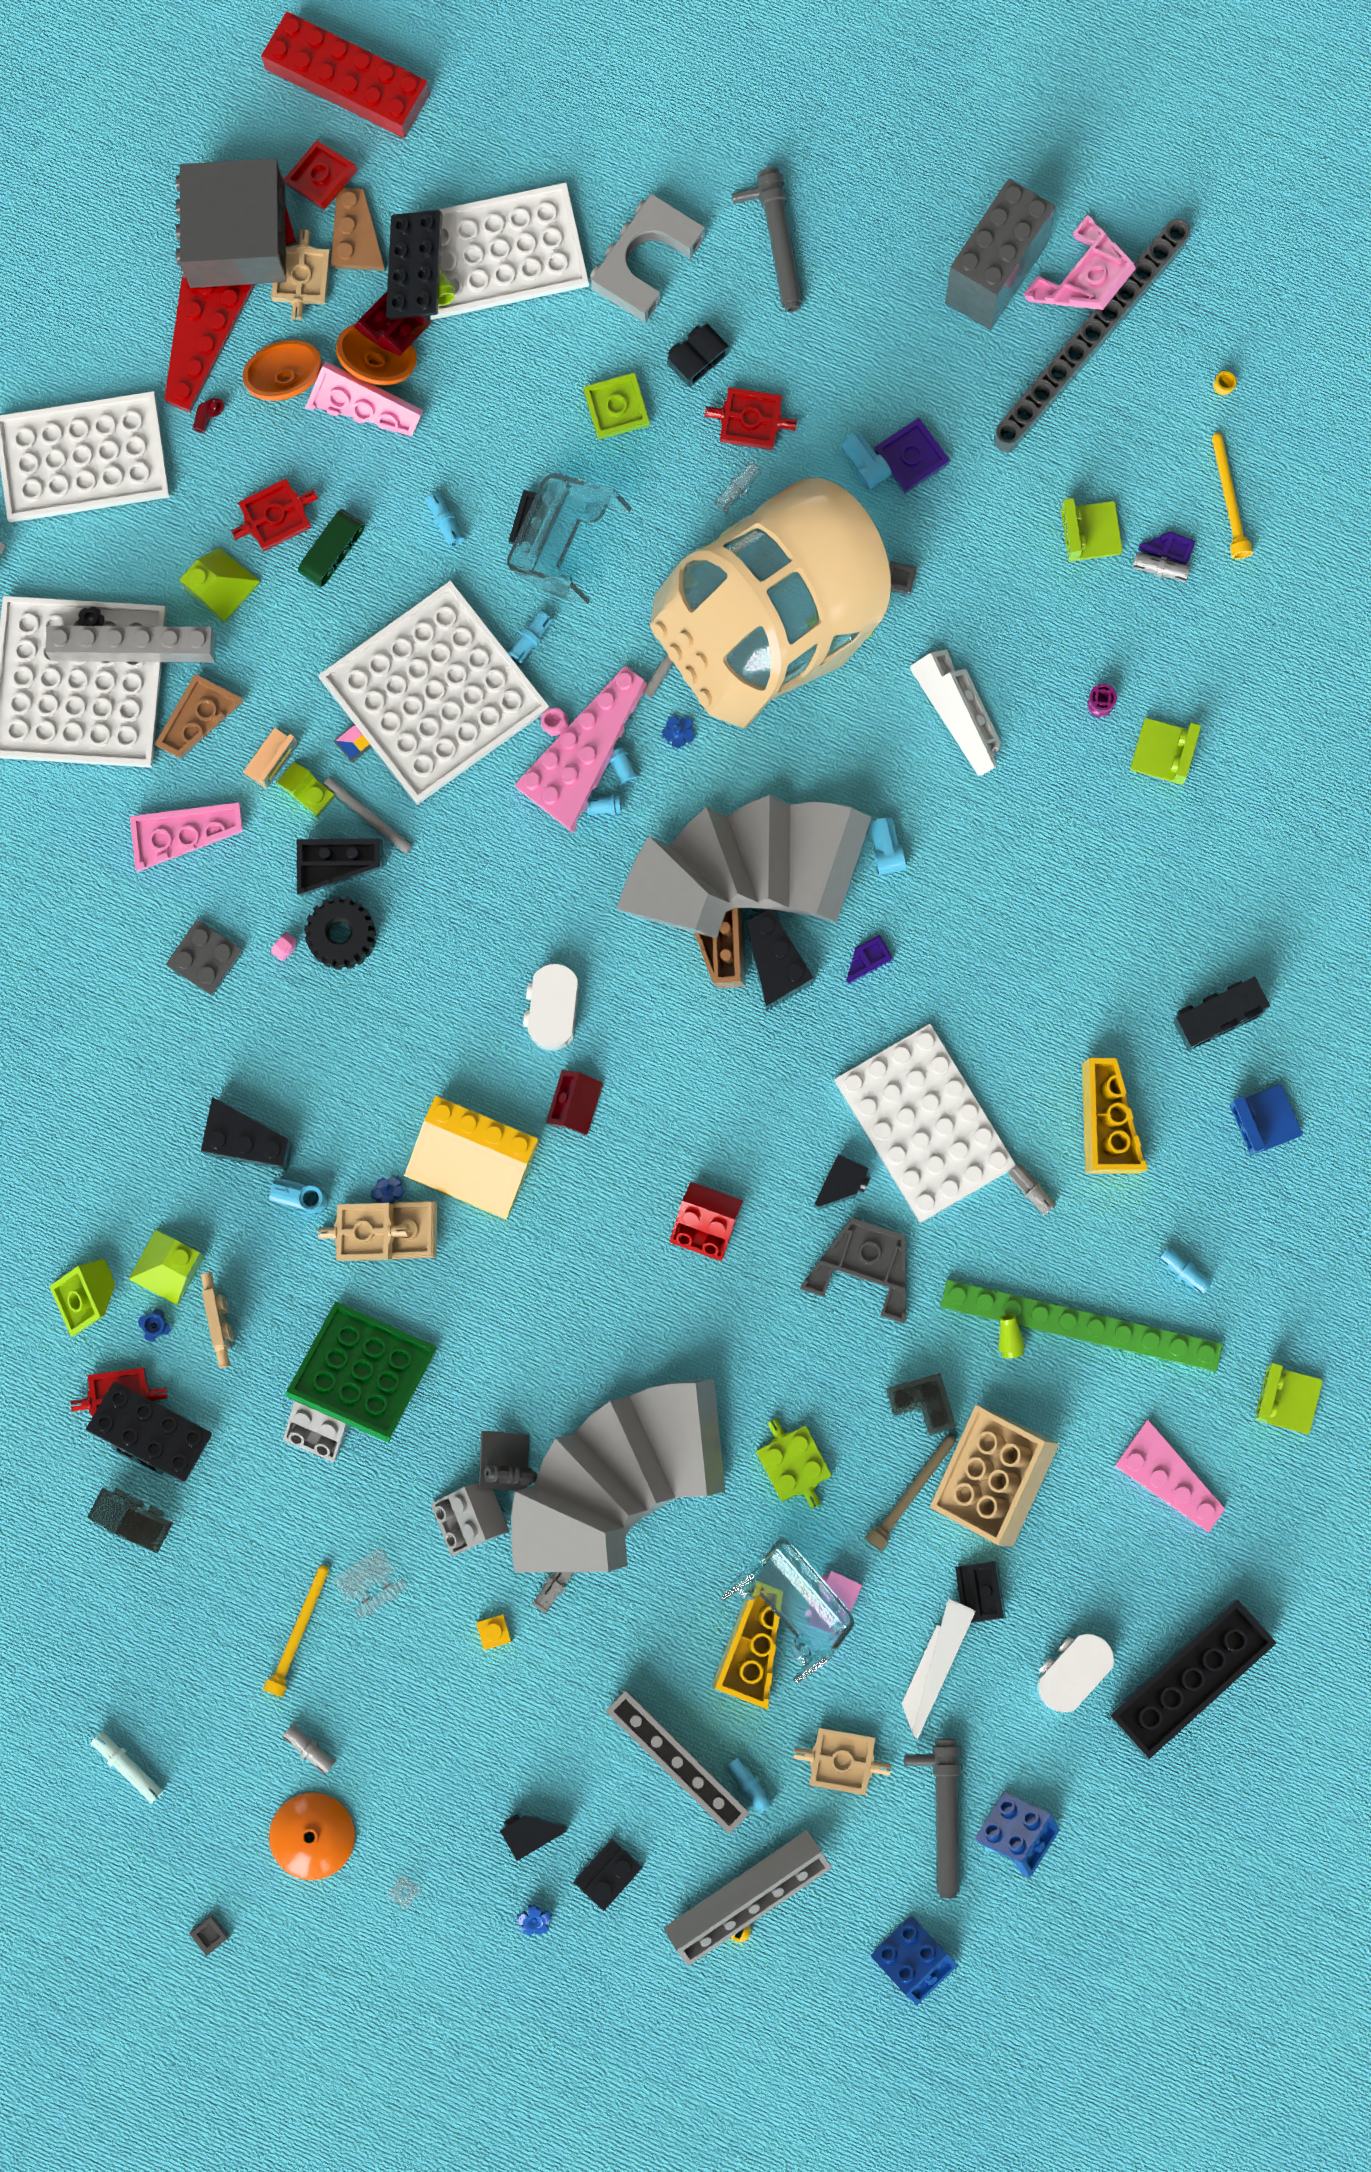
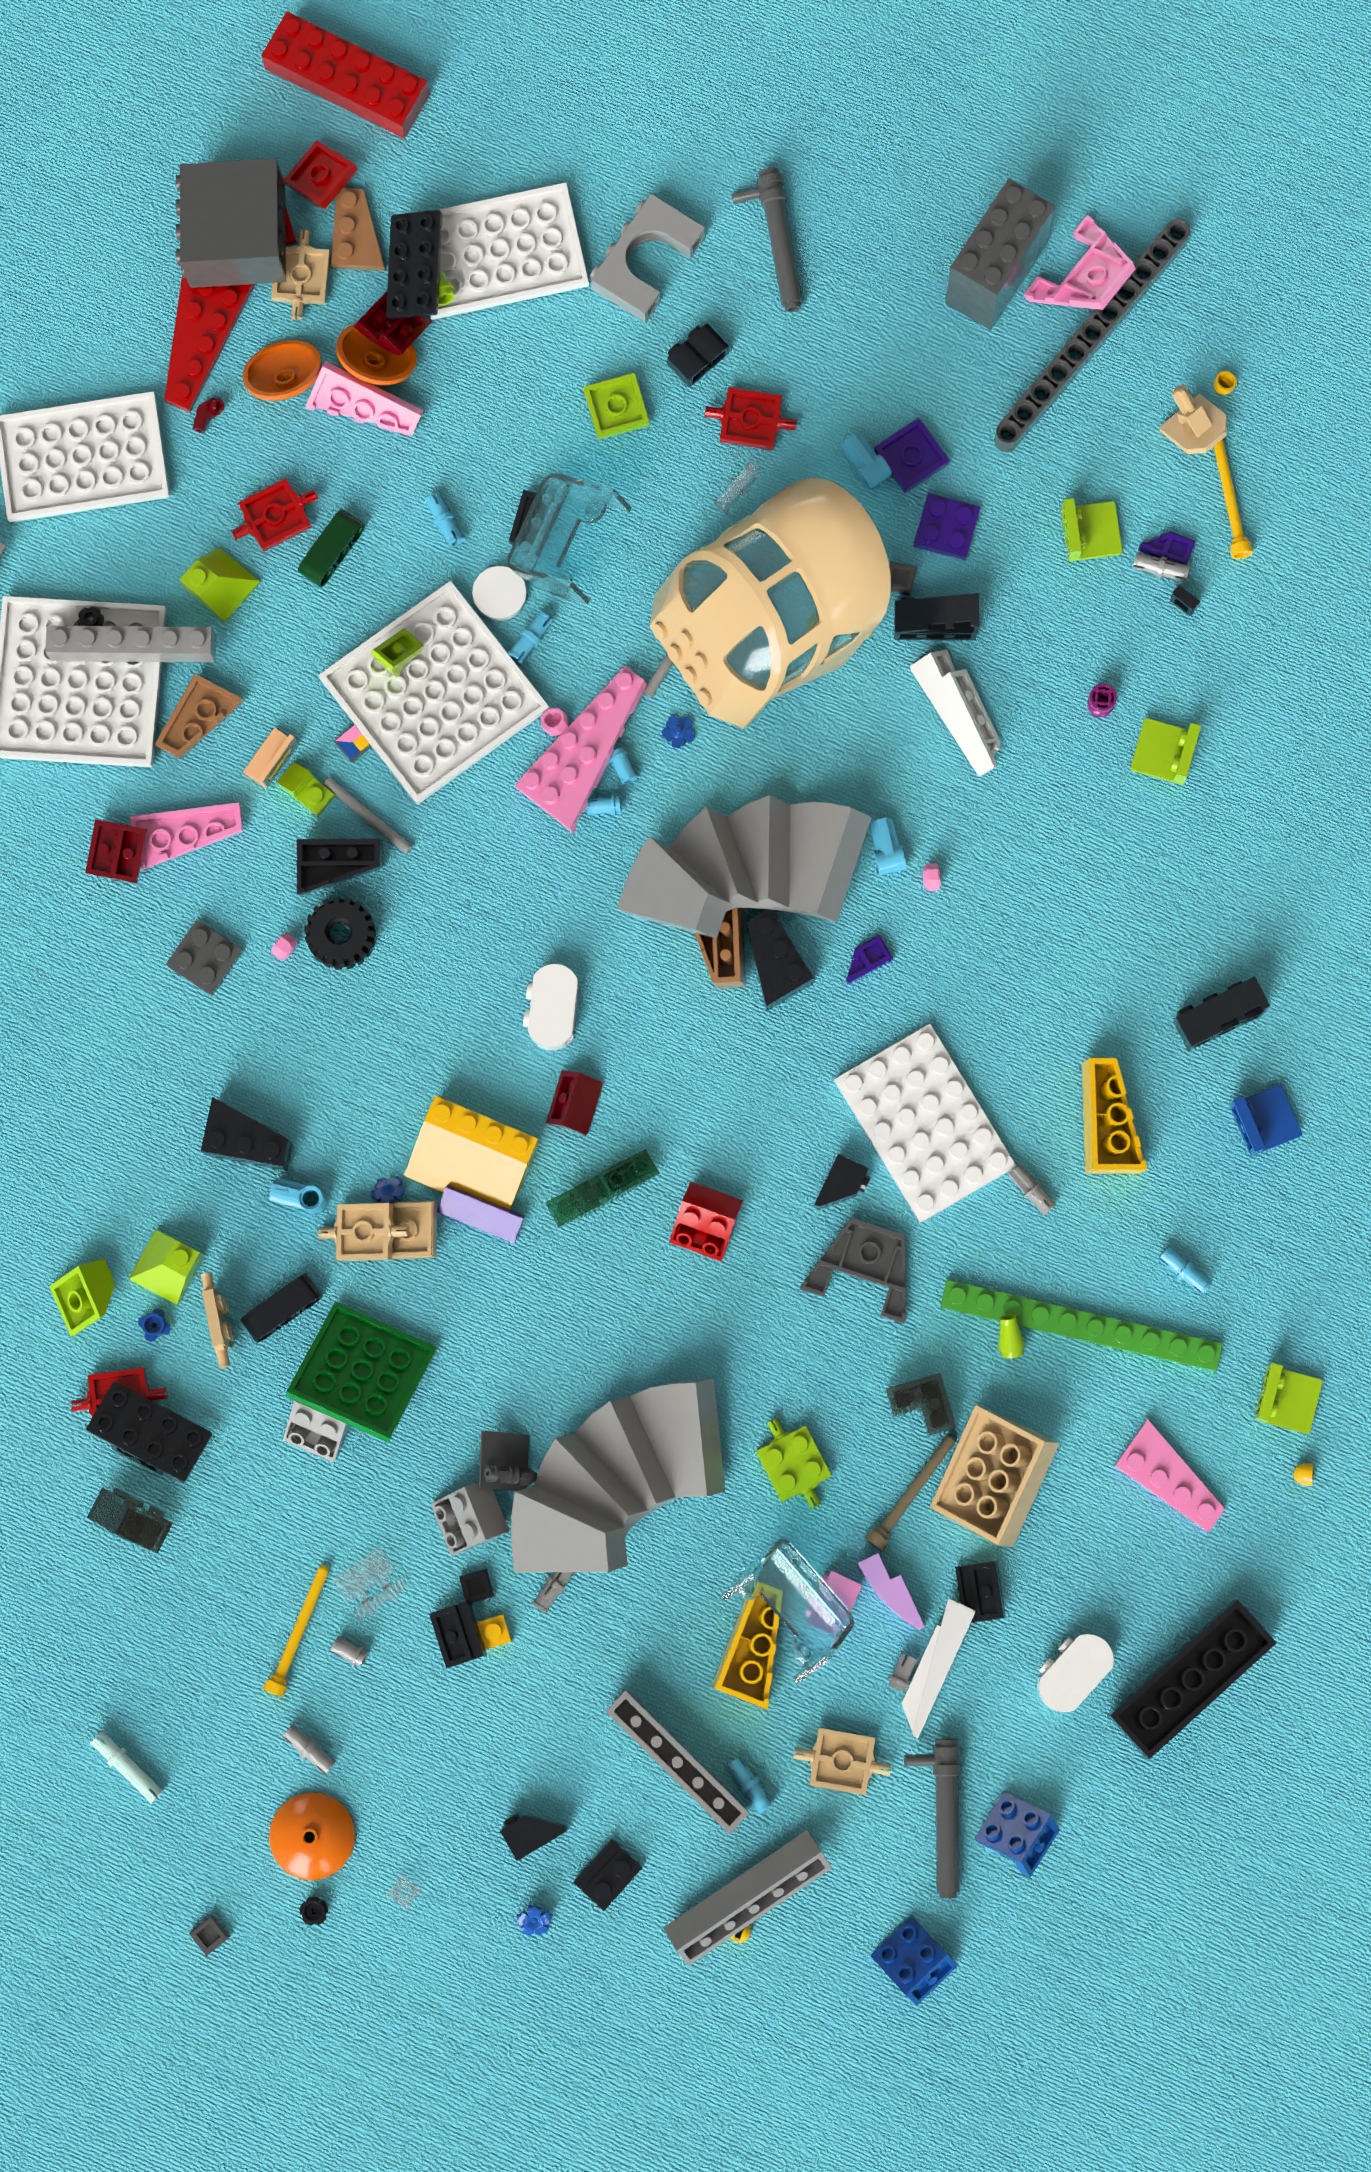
(116, 851): none -> dark red slope
(281, 1308): none -> black beam
(310, 1918): none -> black plate
(349, 1651): none -> light grey pin
(397, 651): none -> lime slope
(458, 1634): none -> black plate
(476, 1586): none -> black tile
(480, 1213): none -> tile
(499, 593): none -> white tile
(602, 1189): none -> clear green slope
(890, 1591): none -> lavender slope
(902, 1672): none -> light grey pin
(931, 877): none -> bright pink tile
(937, 618): none -> black wedge
(946, 526): none -> dark purple plate
(1184, 600): none -> black tile
(1197, 423): none -> tan piece
(1304, 1474): none -> yellow hinge

